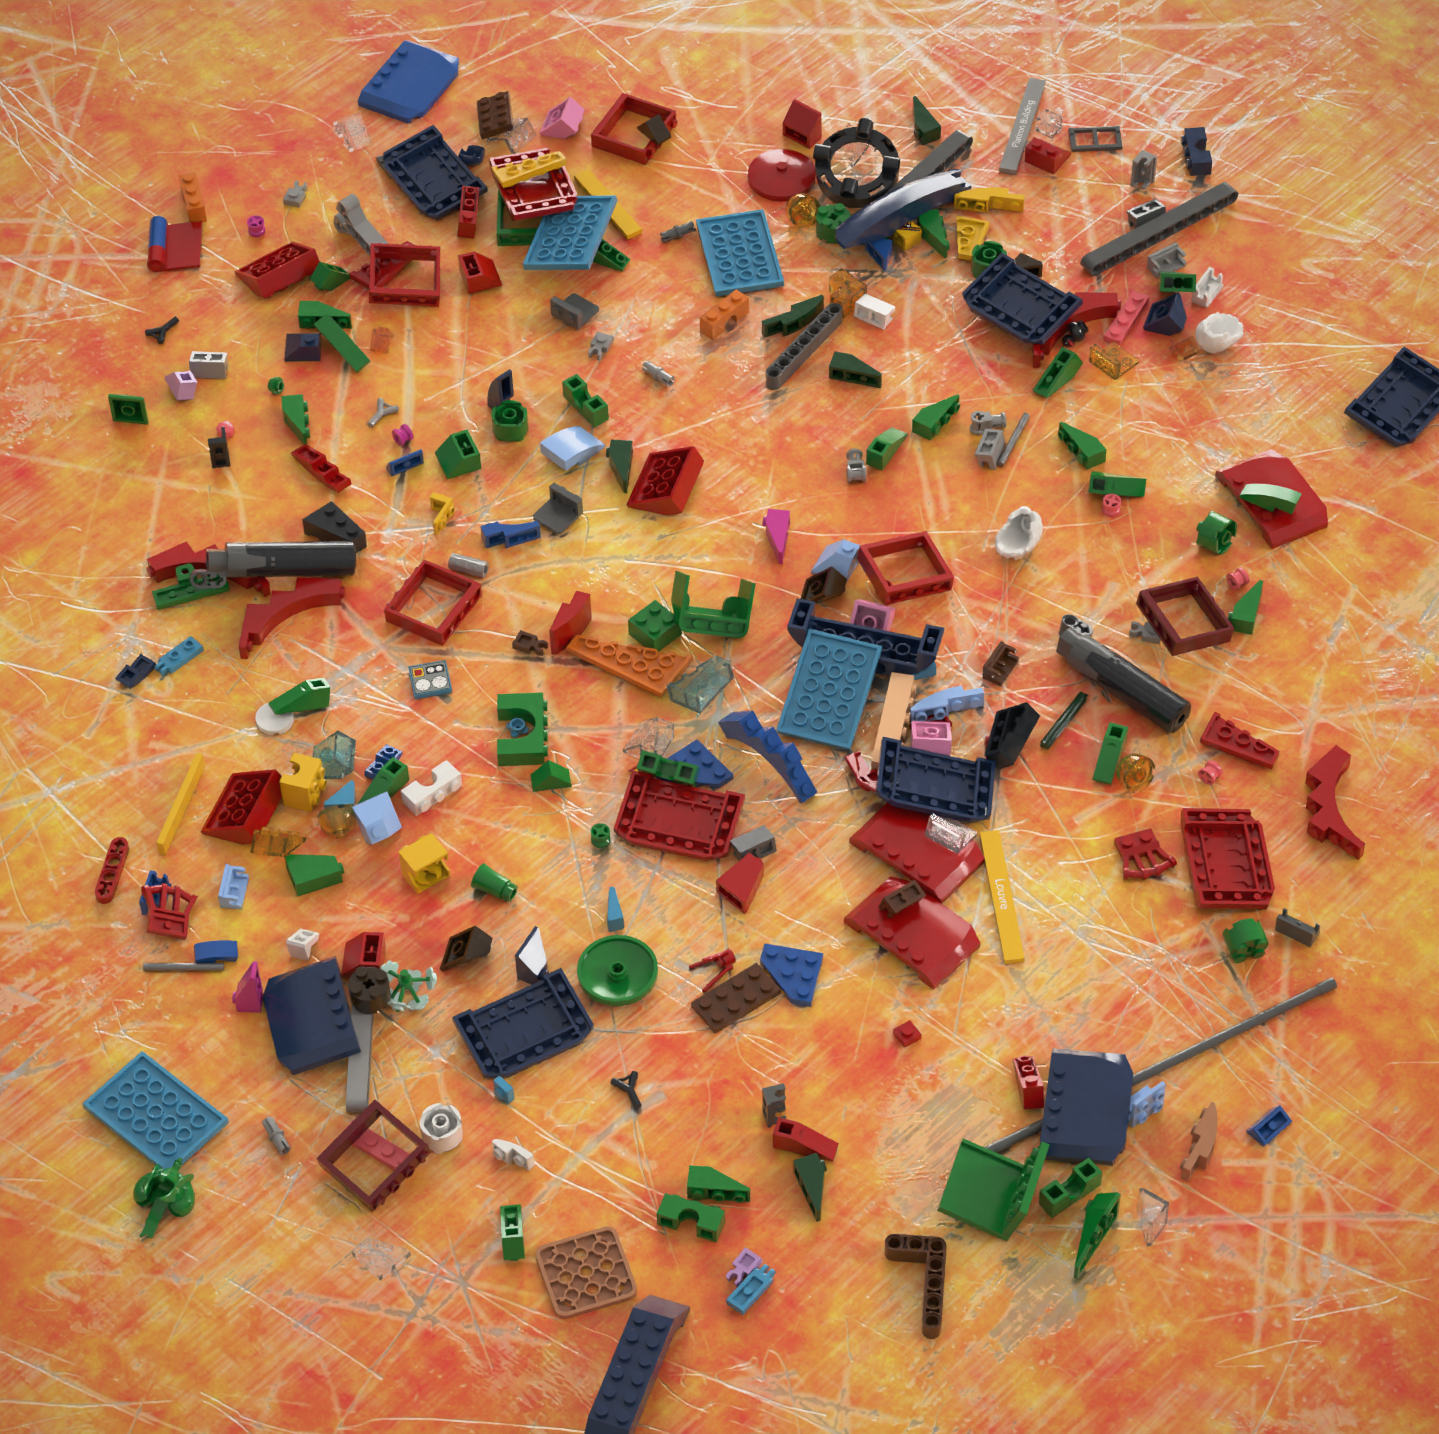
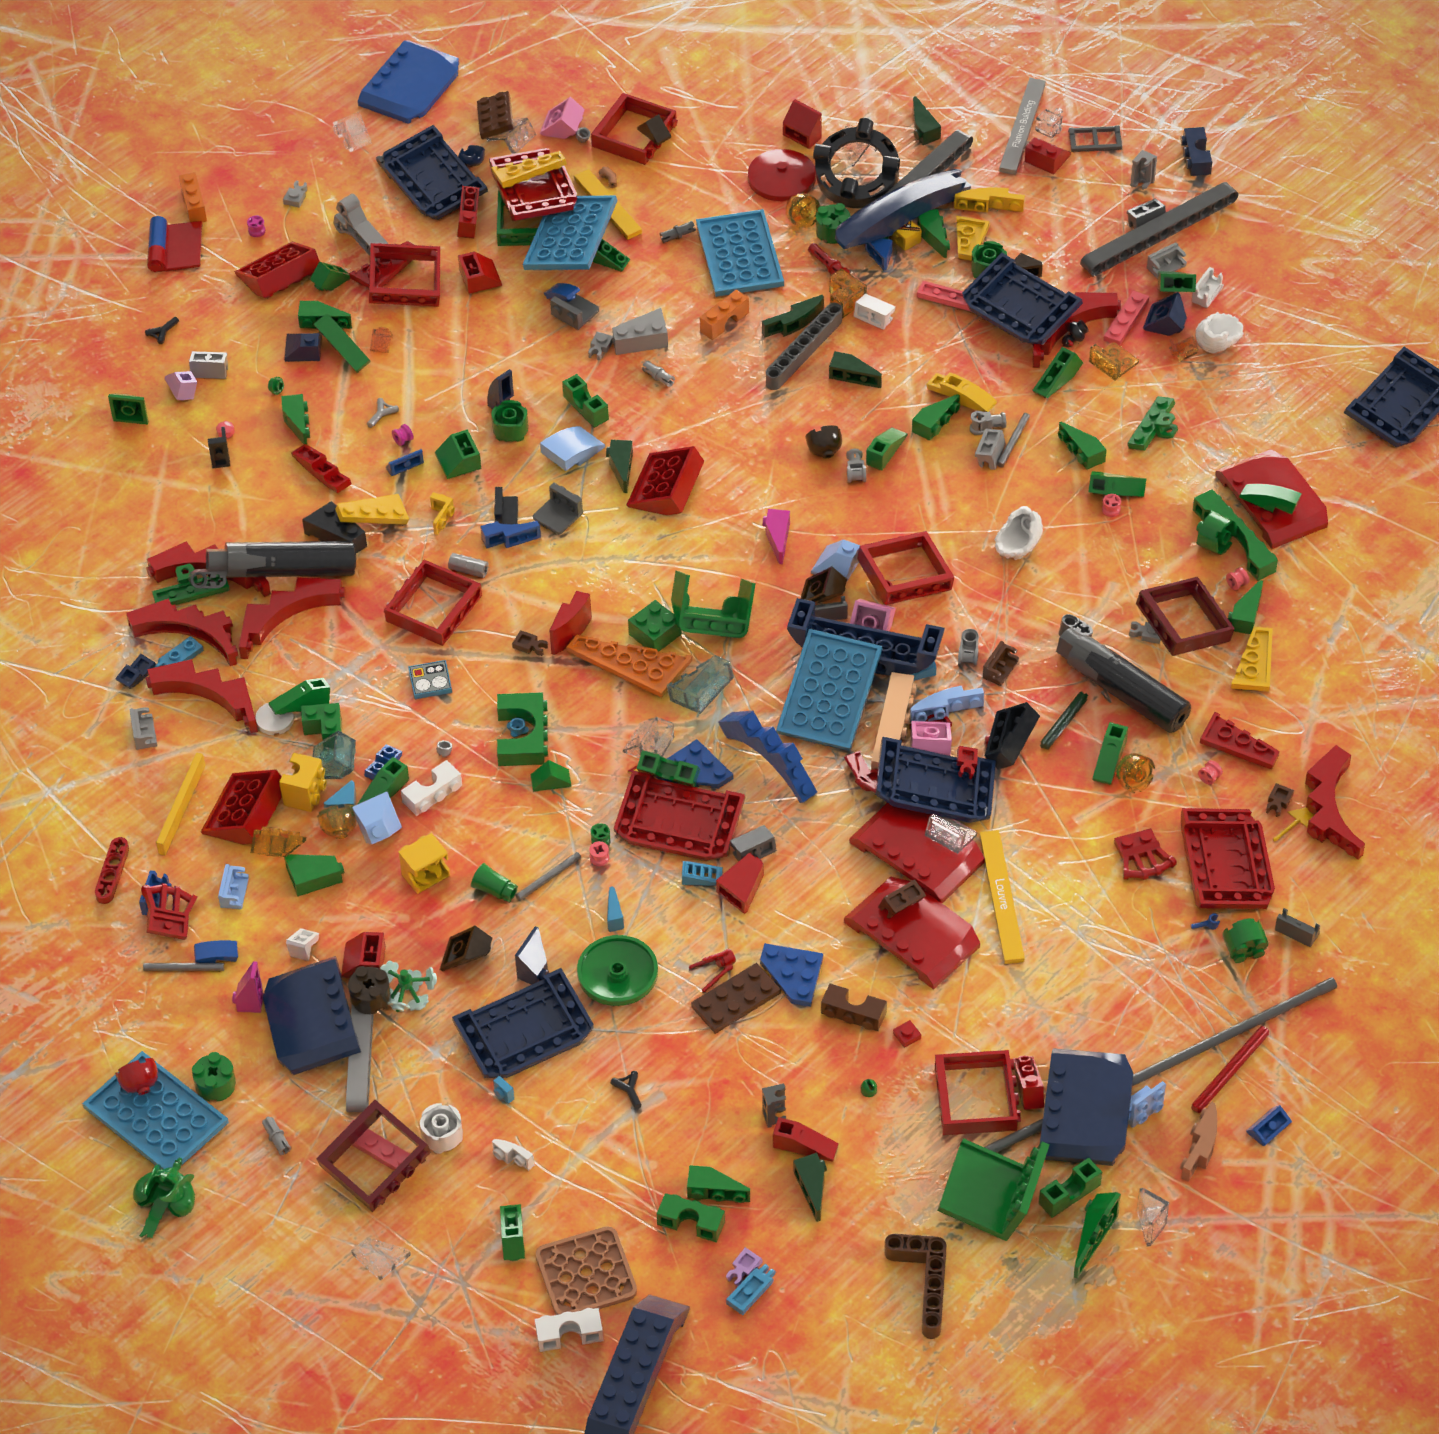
(138, 1076): none -> red cylinder
(143, 728): none -> light grey hinge
(182, 678): none -> red arch
(189, 621): none -> red arch
(214, 1077): none -> green brick
(321, 719): none -> green brick
(374, 510): none -> yellow wing
(444, 748): none -> light grey hinge
(505, 508): none -> black panel
(548, 876): none -> flat silver bar
(562, 291): none -> blue slope
(584, 134): none -> light grey hinge
(584, 1322): none -> white arch
(603, 857): none -> coral wheel
(607, 172): none -> nougat arm
(641, 333): none -> light grey wedge
(693, 879): none -> dark azure slope
(824, 442): none -> dark brown cylinder
(832, 265): none -> red pin
(832, 611): none -> dark grey hinge
(865, 1090): none -> green hinge
(868, 1014): none -> reddish brown arch
(942, 295): none -> coral plate
(967, 760): none -> red plate
(969, 647): none -> light grey piece
(970, 394): none -> yellow slope
(971, 1061): none -> red window
(1155, 422): none -> green plate
(1211, 923): none -> blue hand
(1230, 1069): none -> red axle
(1255, 663): none -> yellow wing
(1259, 559): none -> green arch
(1279, 798): none -> reddish brown plate
(1301, 815): none -> yellow piece

